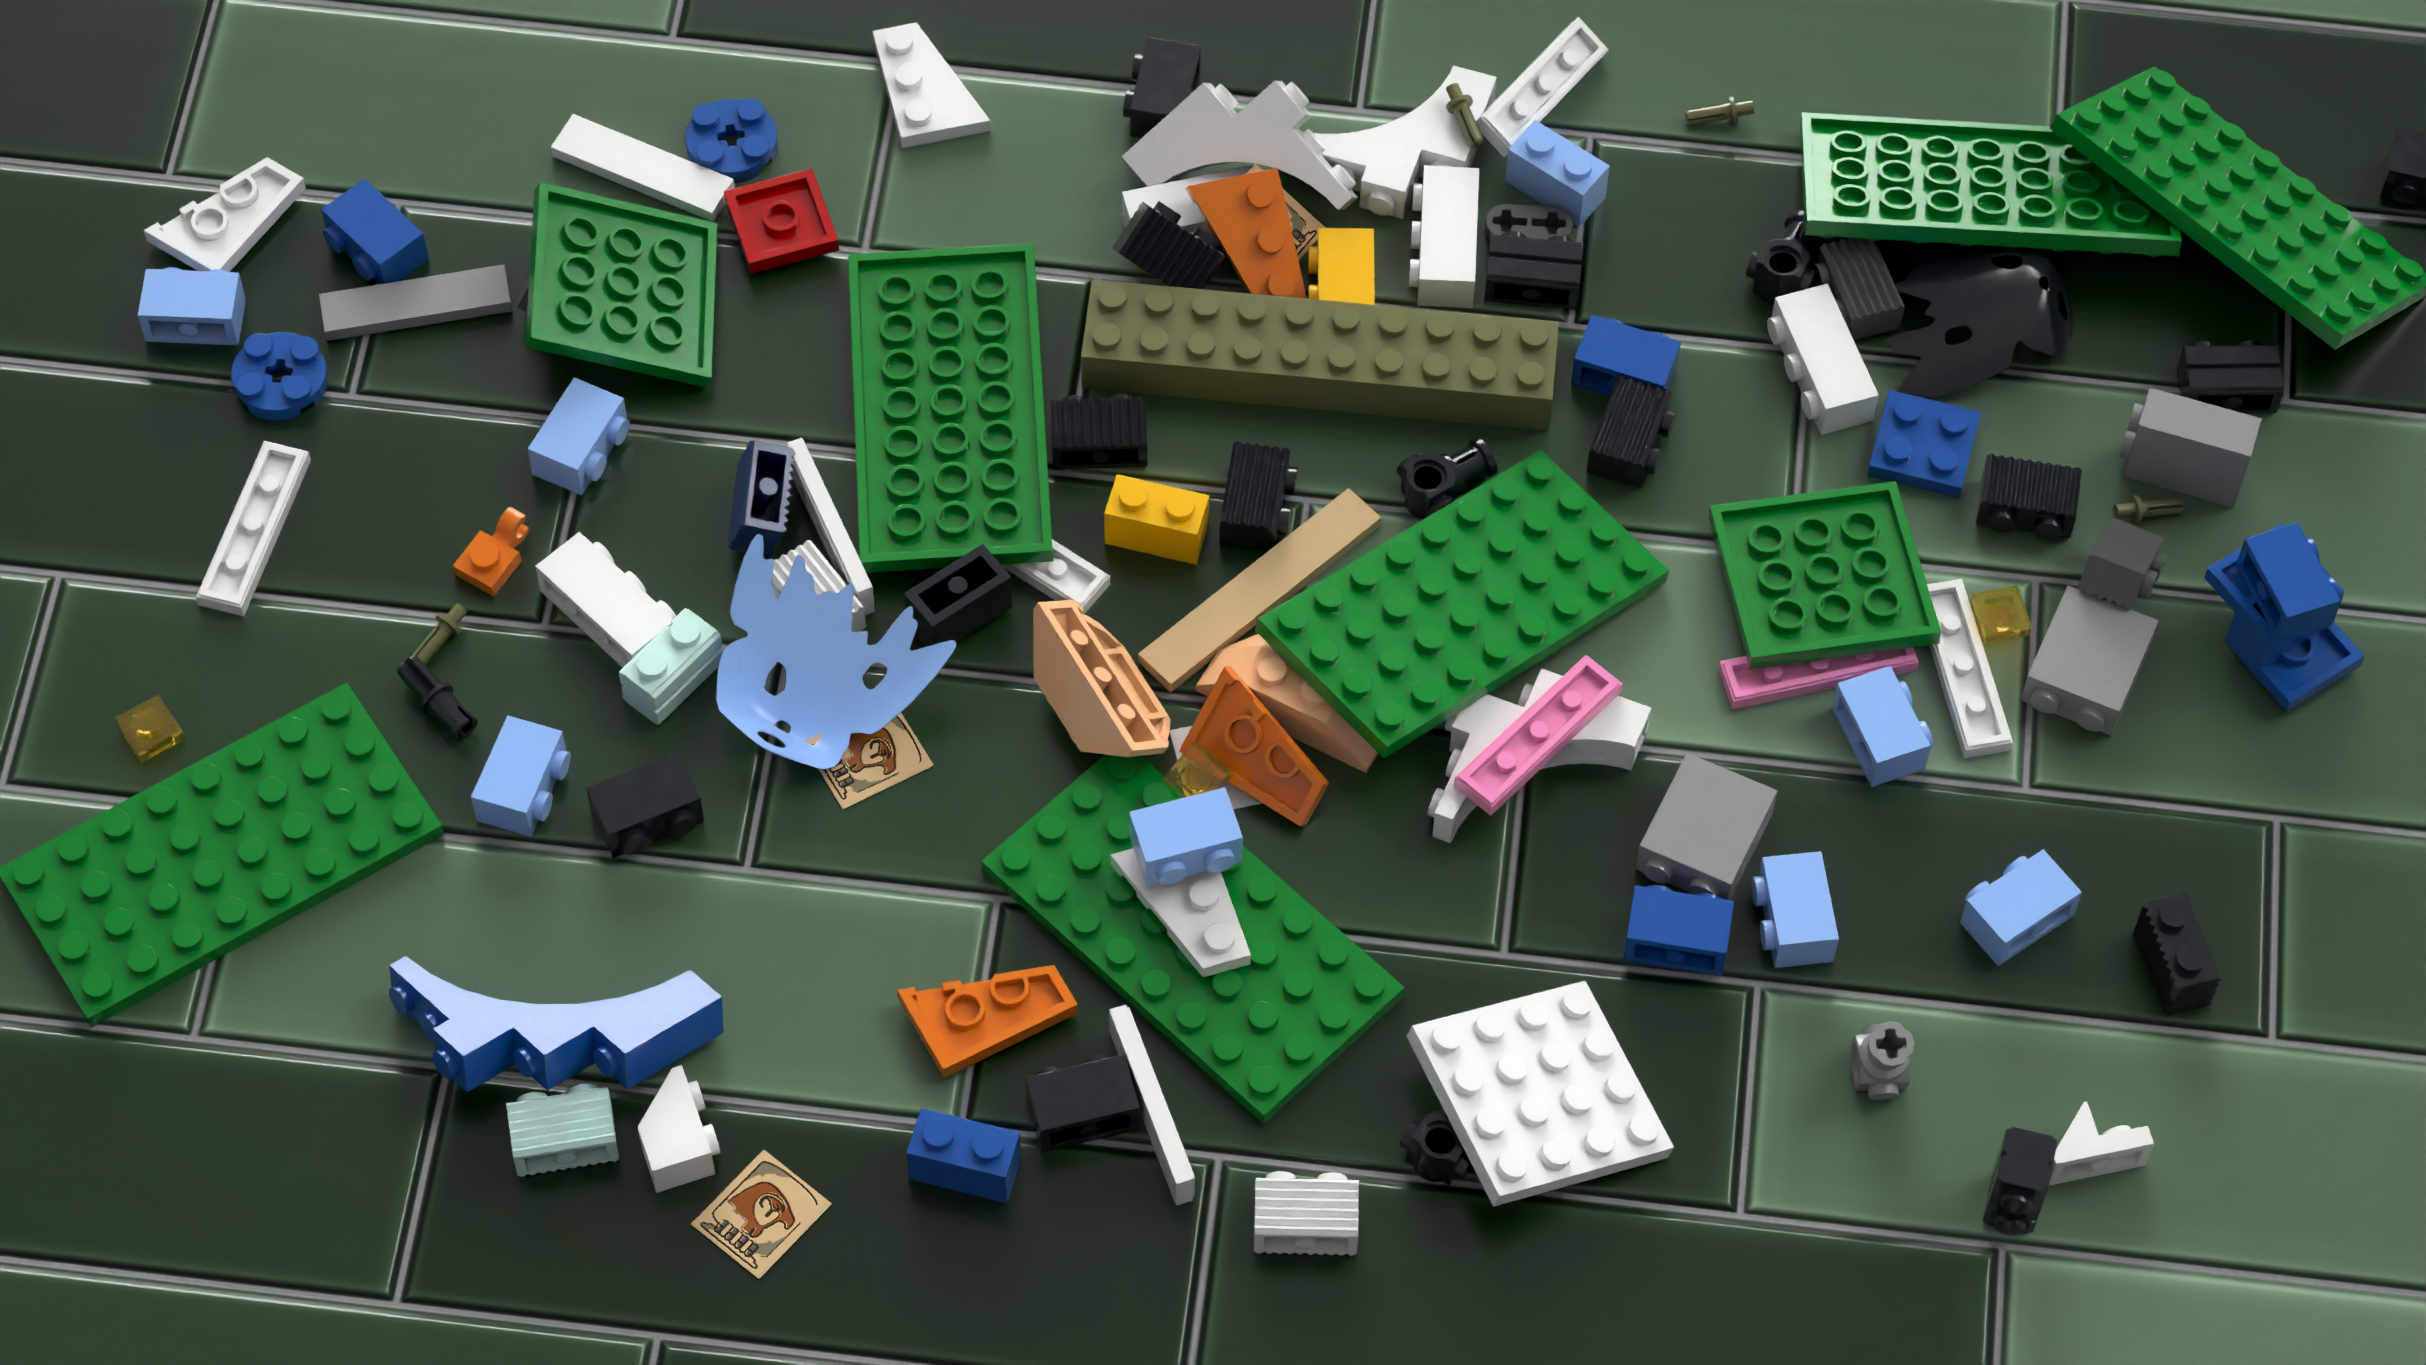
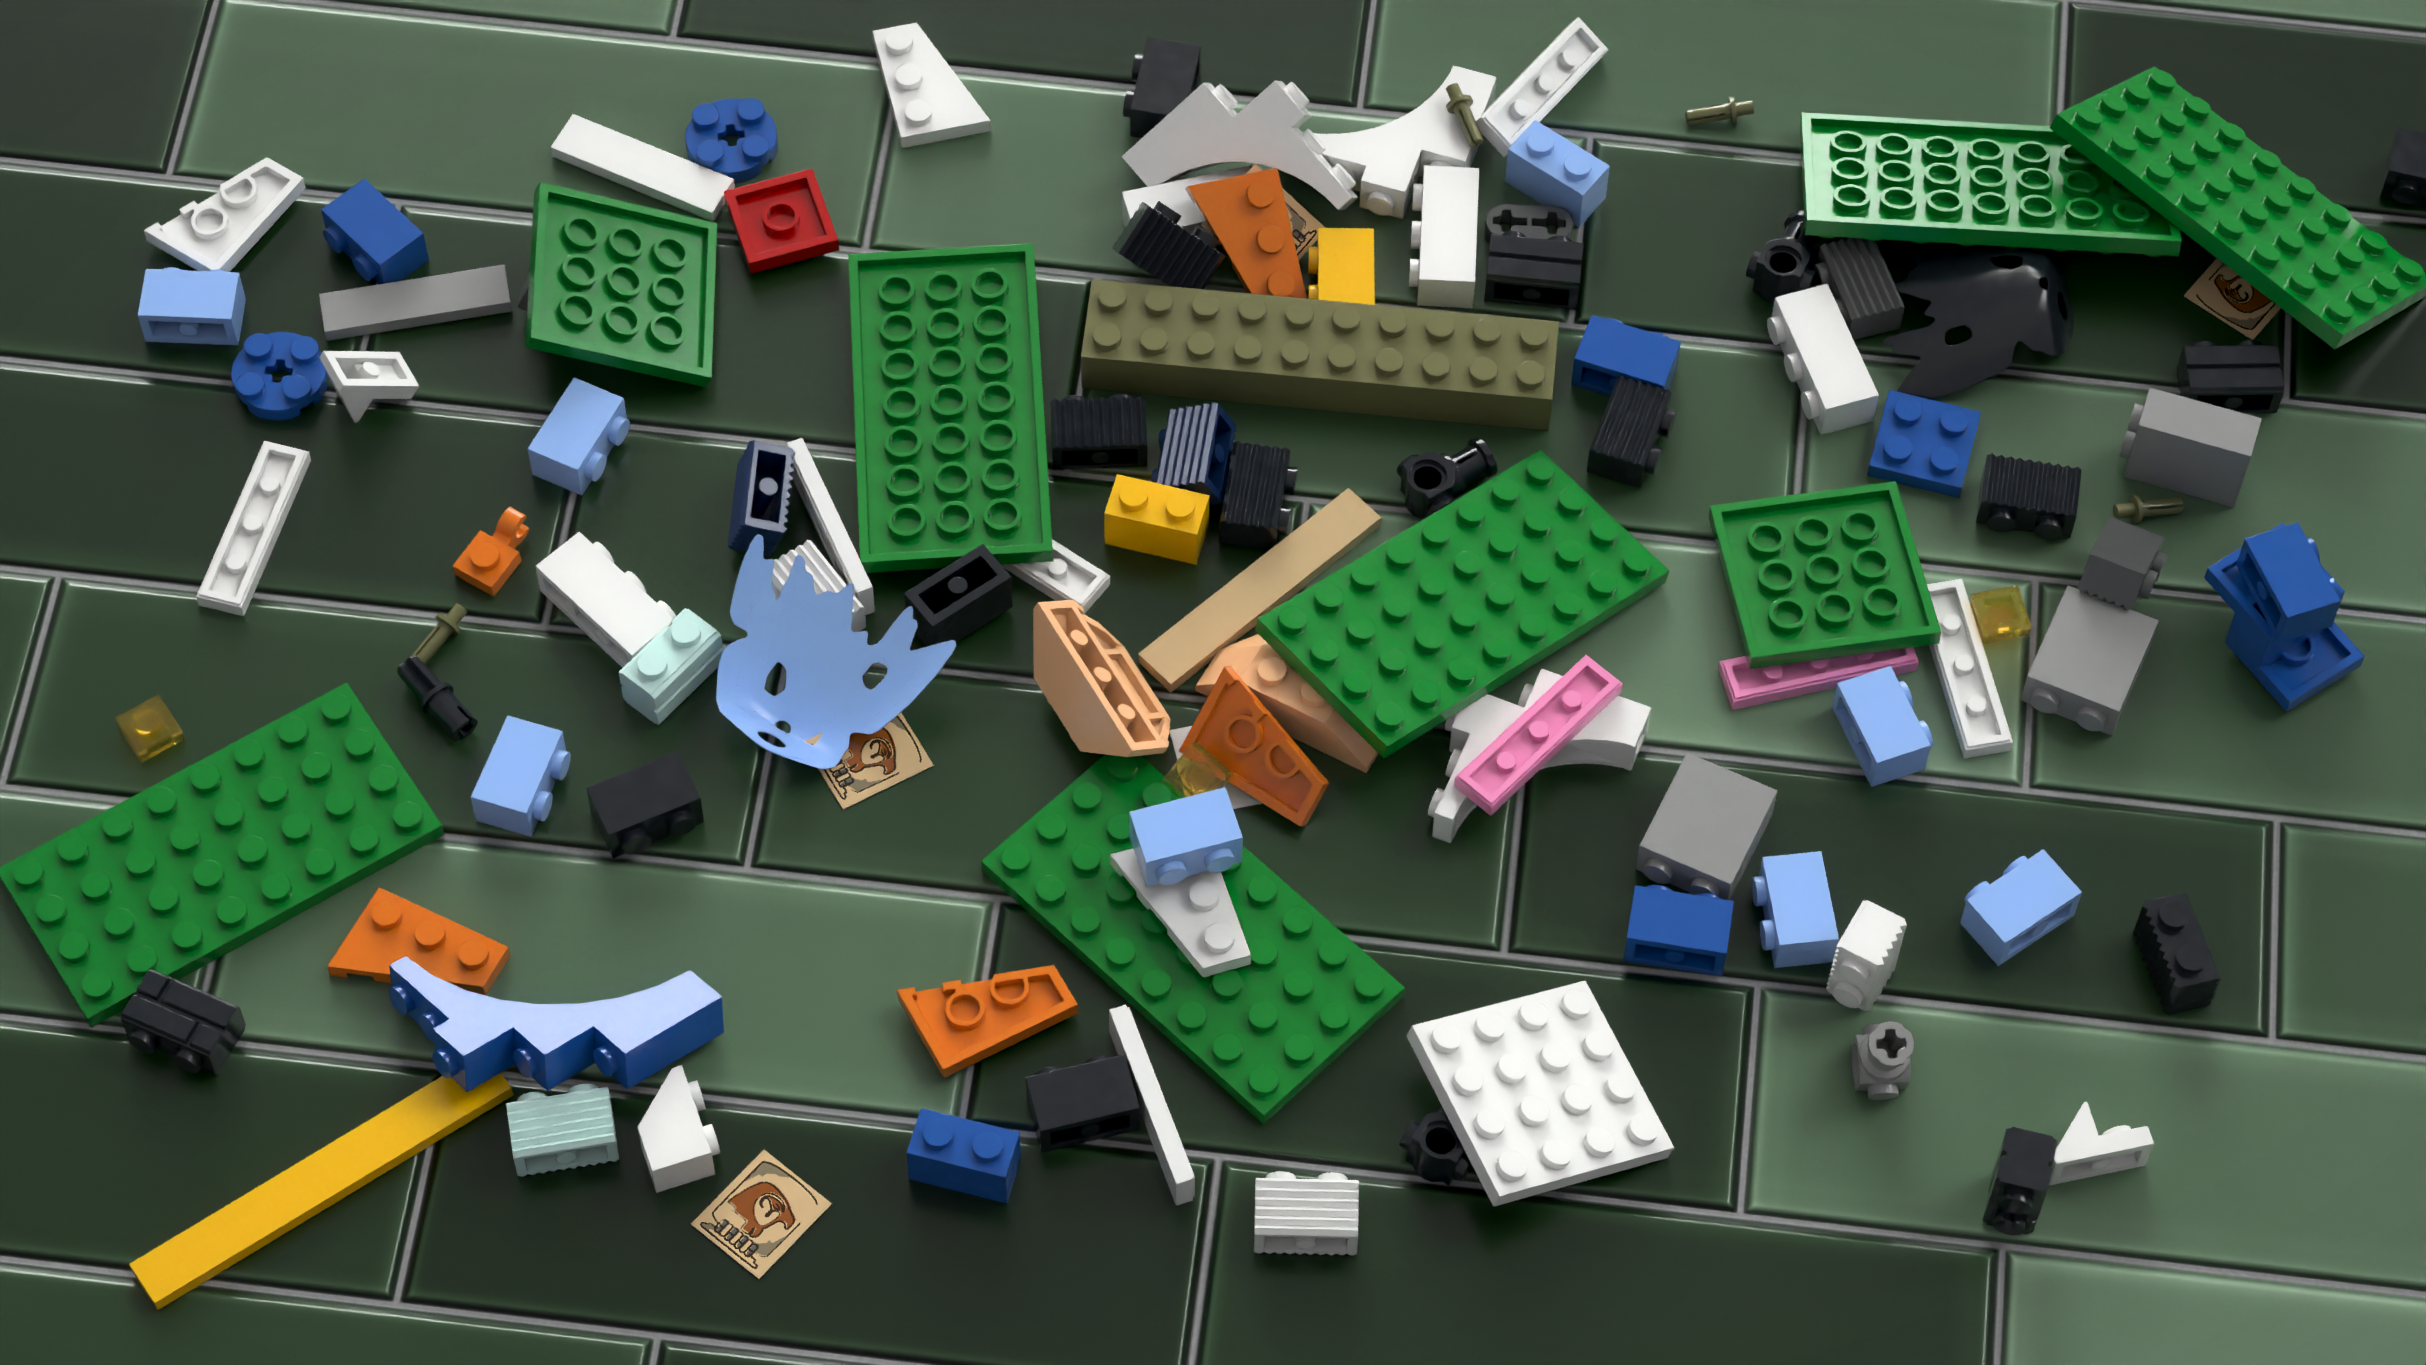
(182, 1023): none -> black brick
(312, 1186): none -> yellow tile
(368, 376): none -> white slope
(398, 928): none -> orange wing
(1196, 450): none -> dark blue brick
(1866, 956): none -> white brick
(2232, 299): none -> tan sticker

